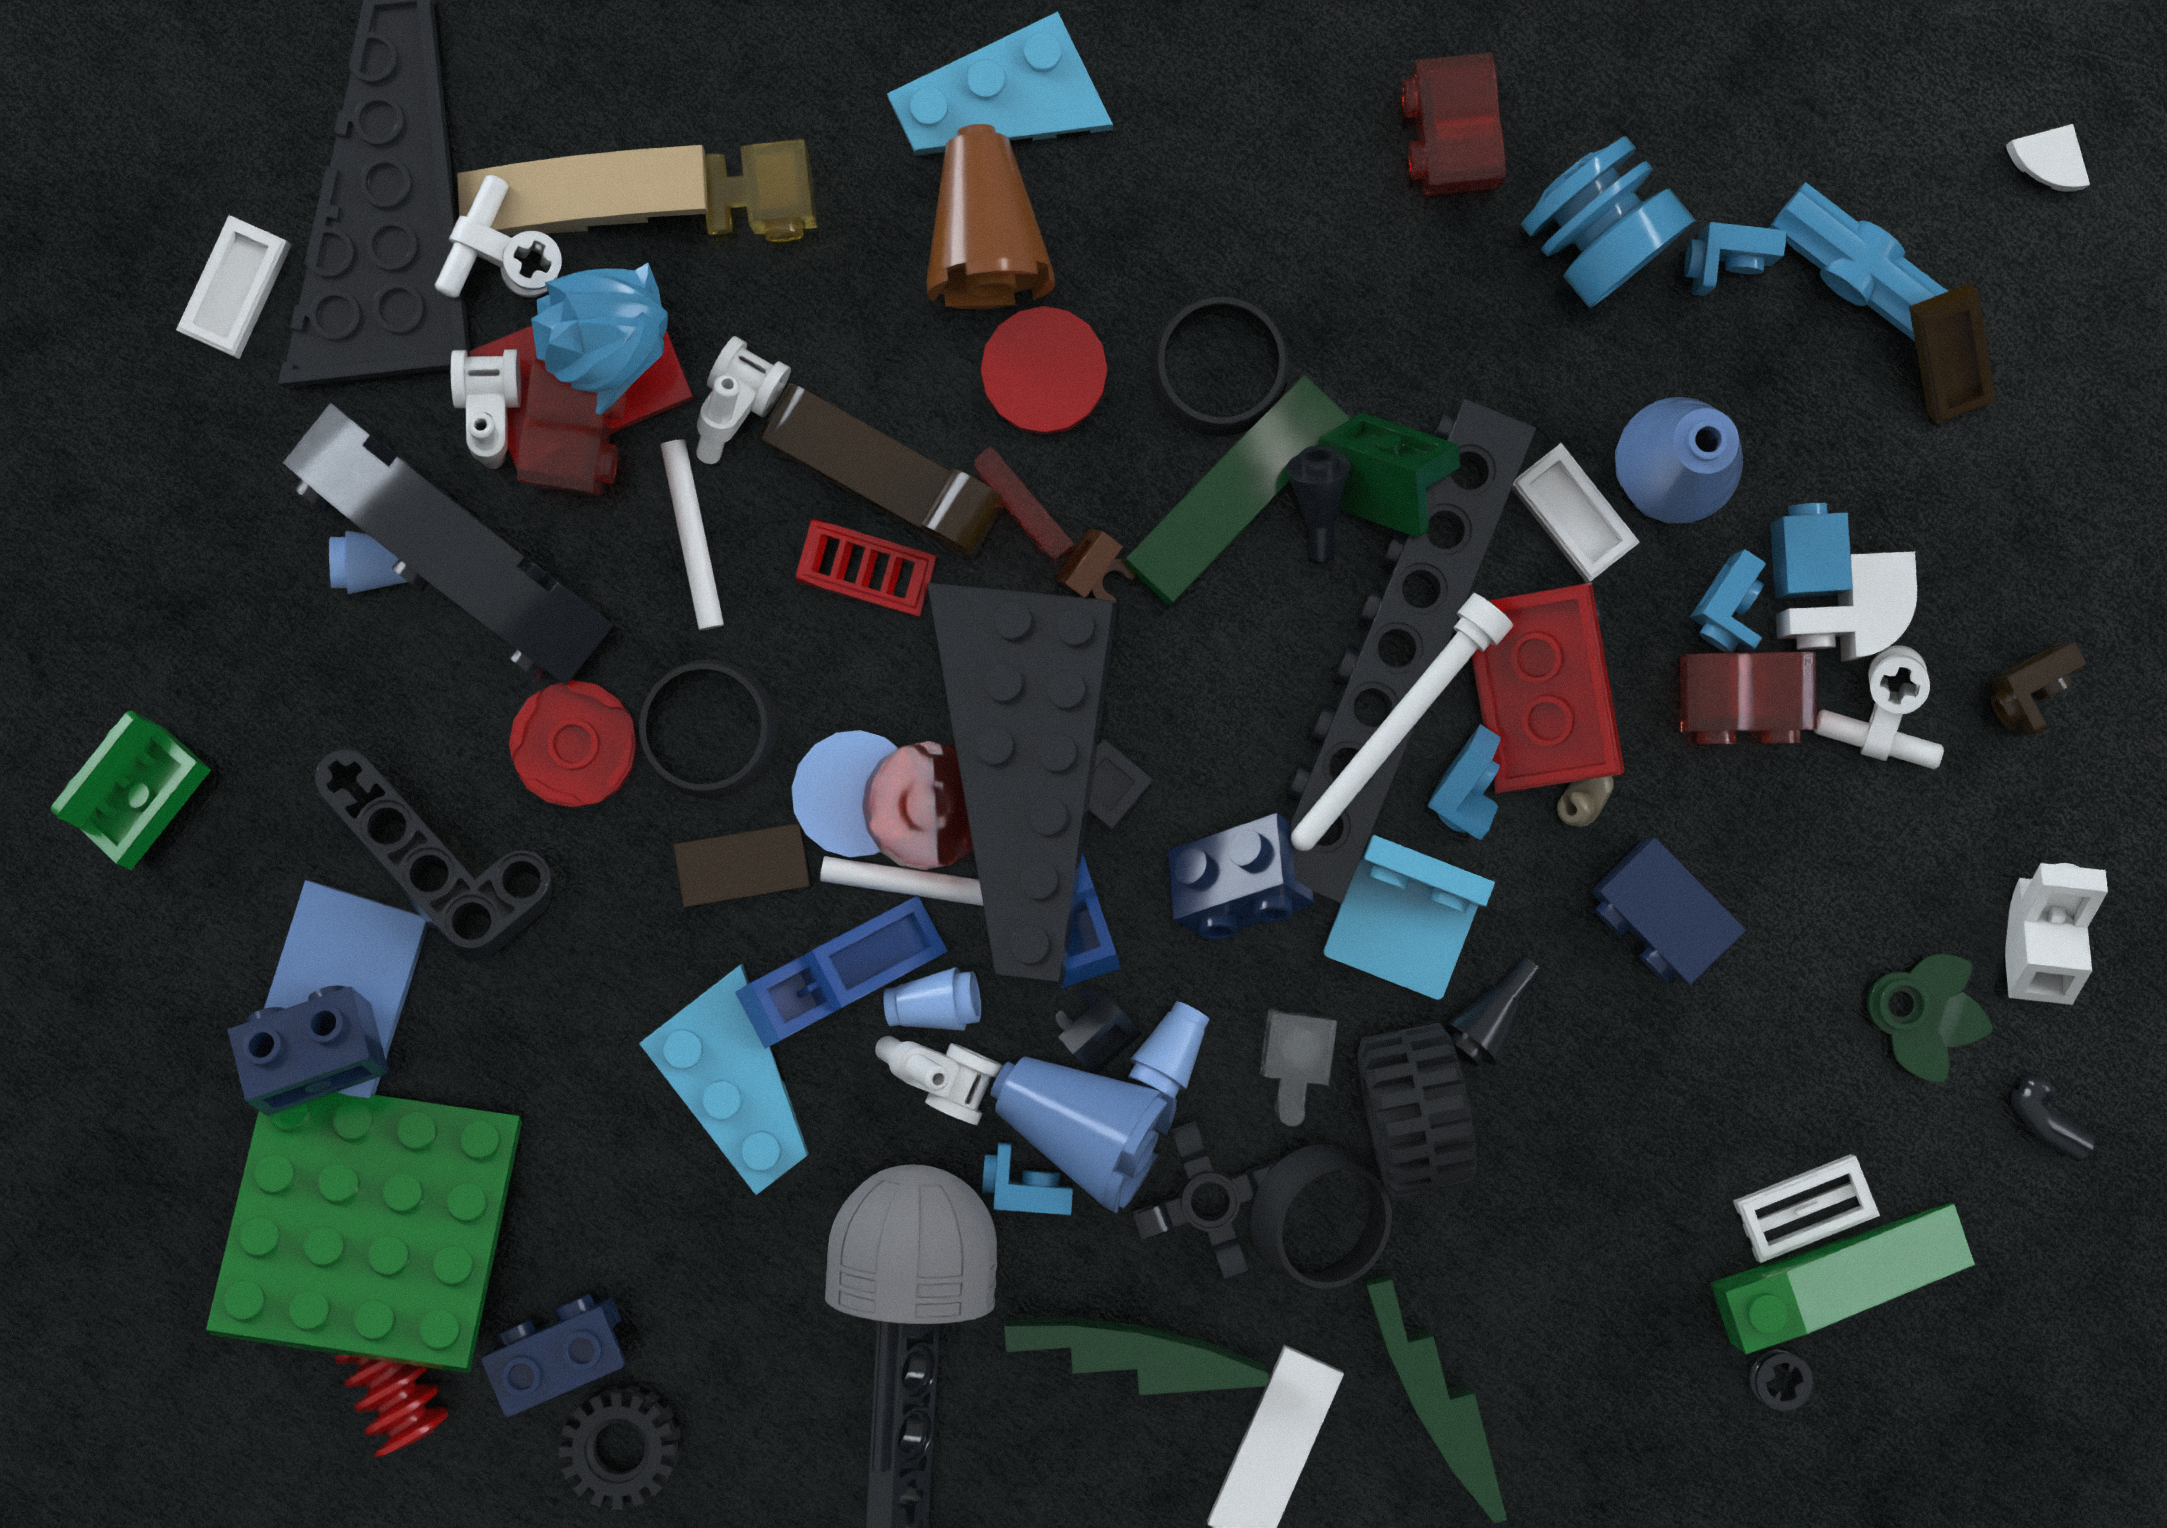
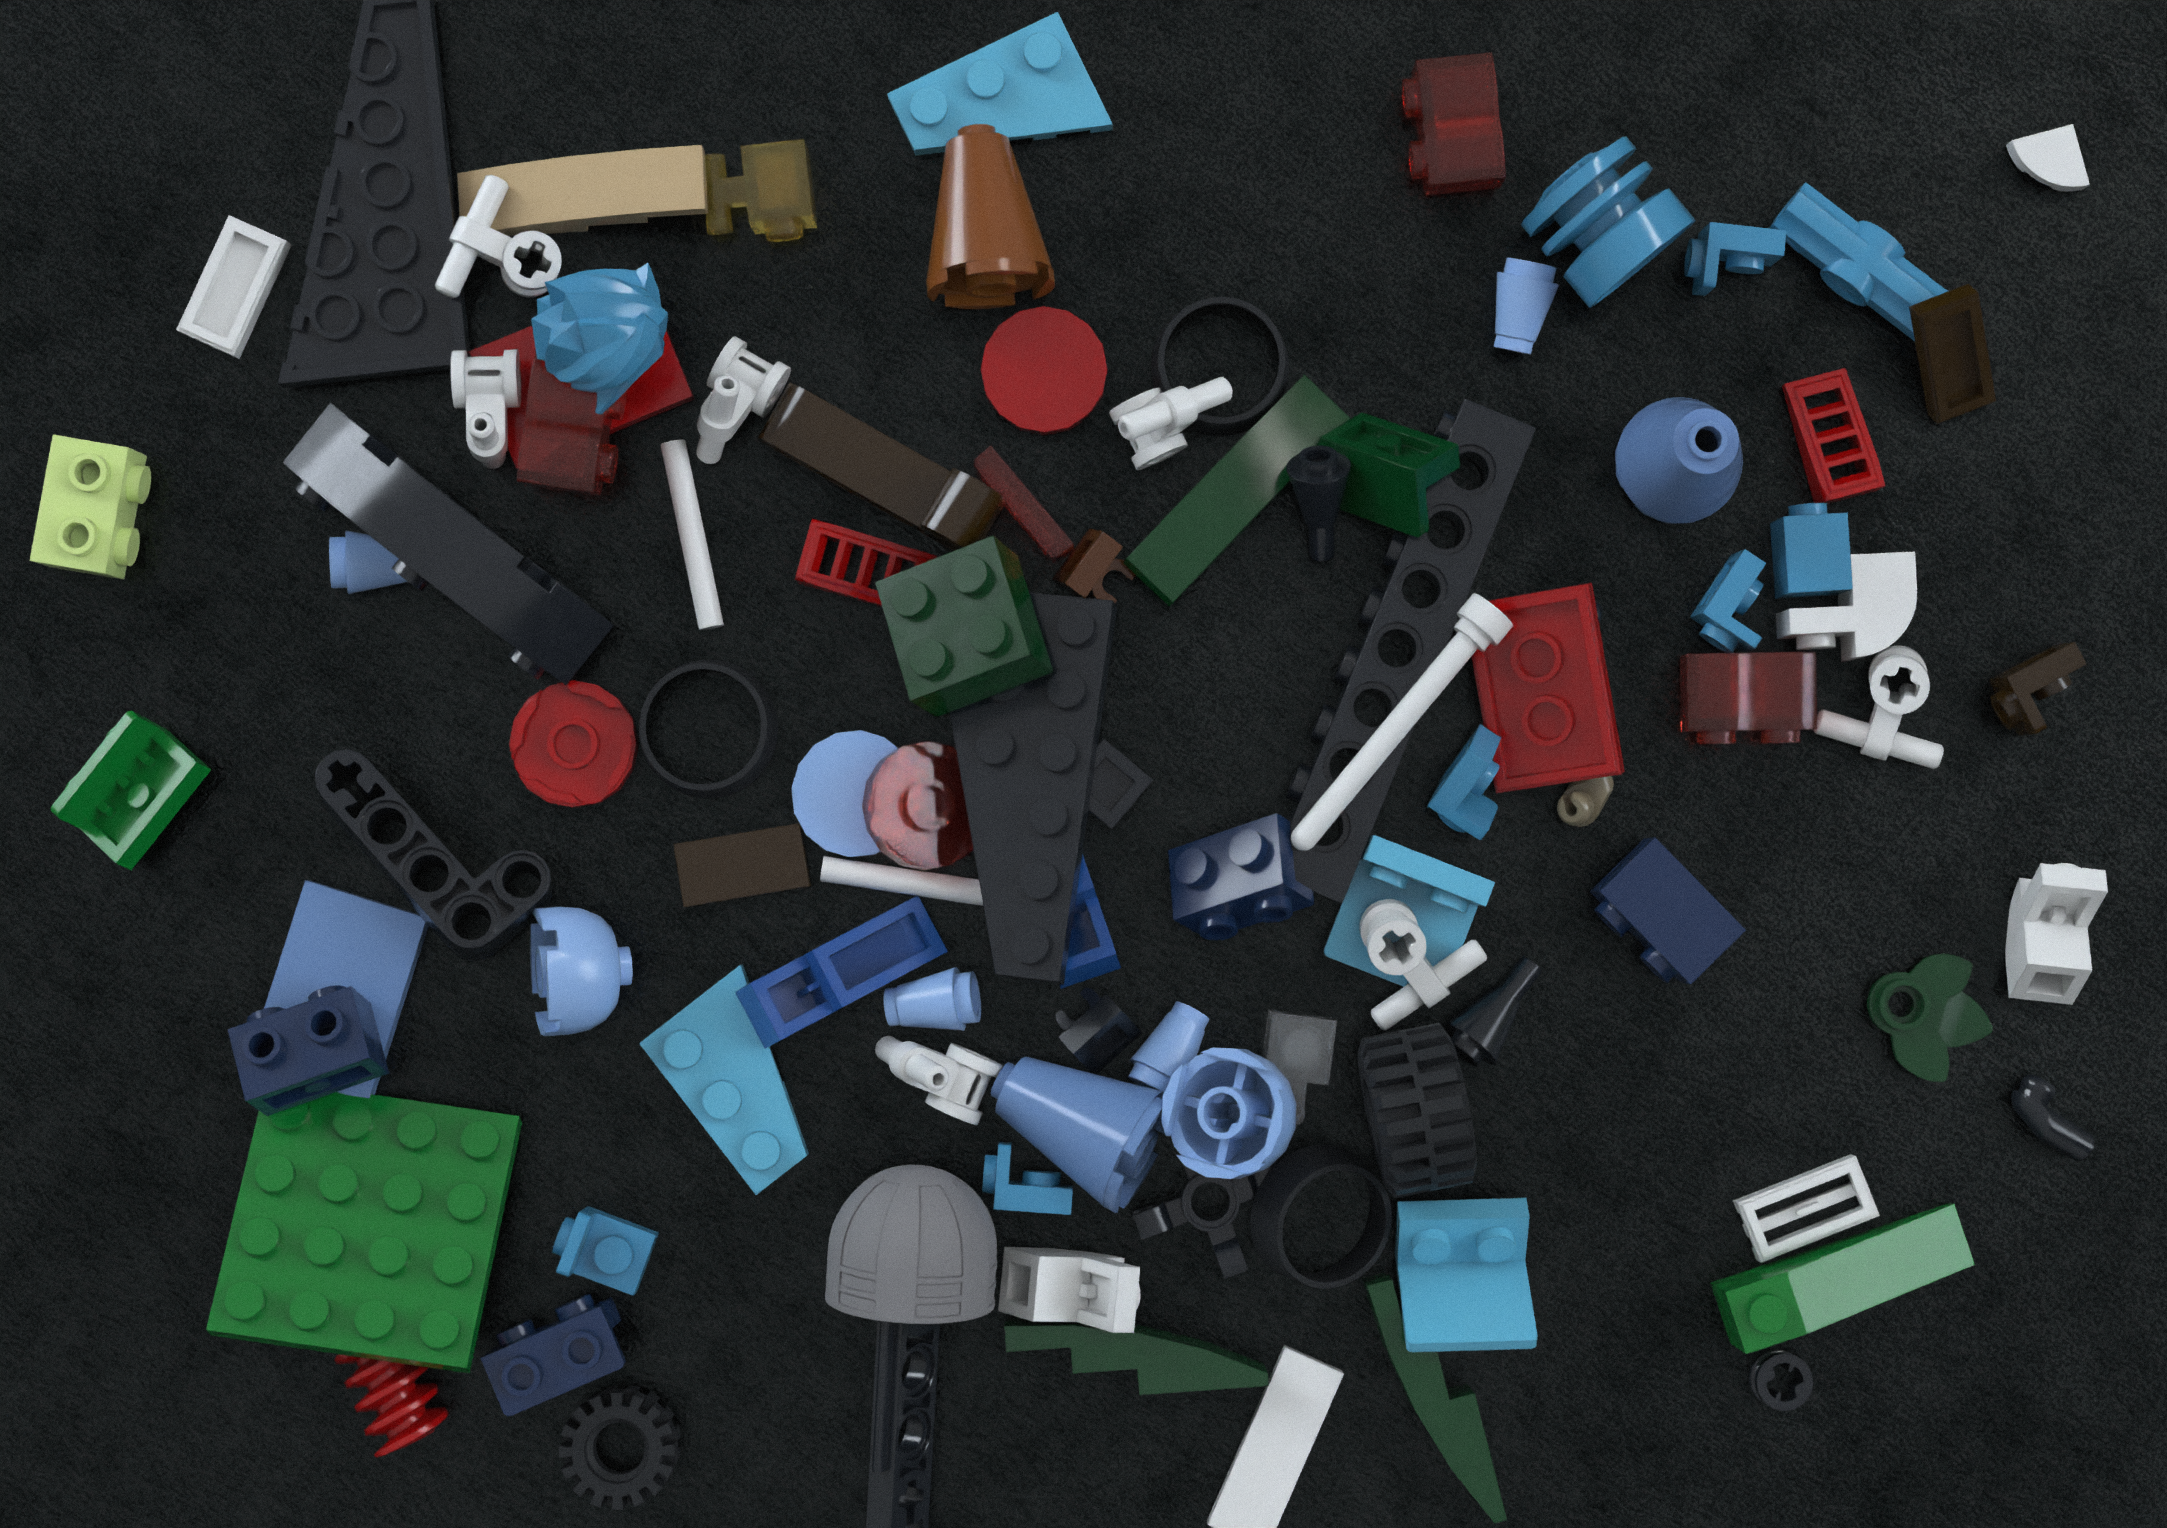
(90, 507): none -> yellowish green brick
(575, 969): none -> light blue cylinder
(604, 1249): none -> dark azure bracket
(963, 627): none -> dark green brick
(1070, 1288): none -> white brick
(1156, 418): none -> white piece
(1229, 1113): none -> light blue cylinder
(1407, 958): none -> white piece
(1464, 1275): none -> medium azure bracket
(1522, 303): none -> light blue cone
(1574, 513): white tile -> none
(1816, 465): none -> red slope

